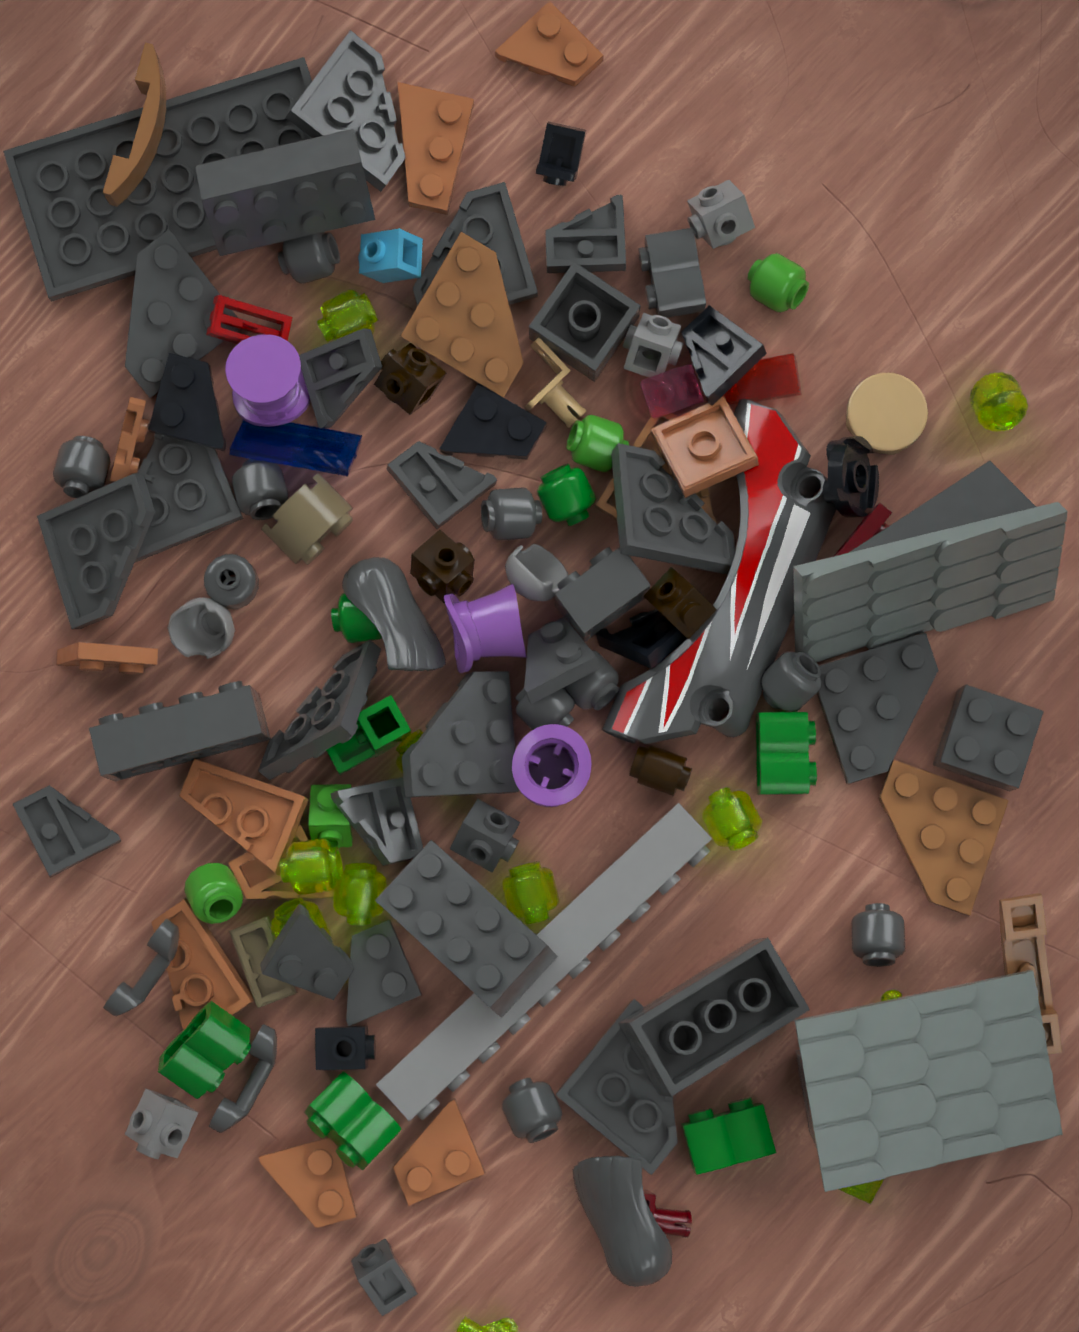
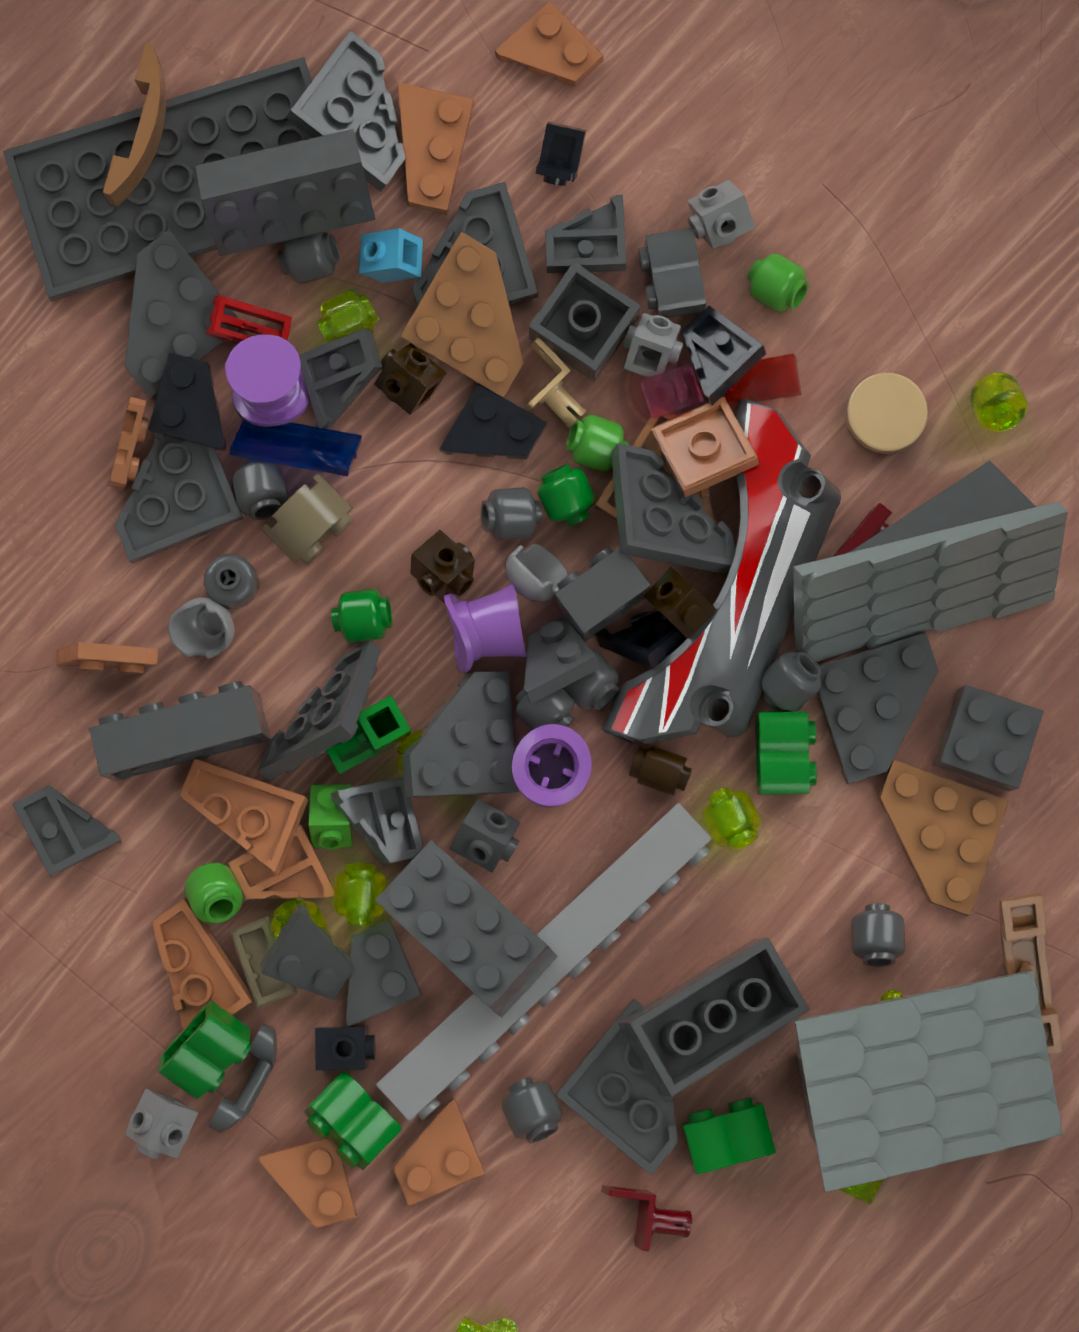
(81, 466): dark grey head -> none
(96, 545): dark grey plate -> none
(165, 943): dark grey bar -> none
(312, 866): clear neon green head -> none
(383, 1277): dark grey bracket -> none
(385, 598): dark grey hair -> none
(438, 482): dark grey wing -> none
(530, 892): clear neon green head -> none
(618, 1212): dark grey hair -> none
(851, 479): black plate -> none

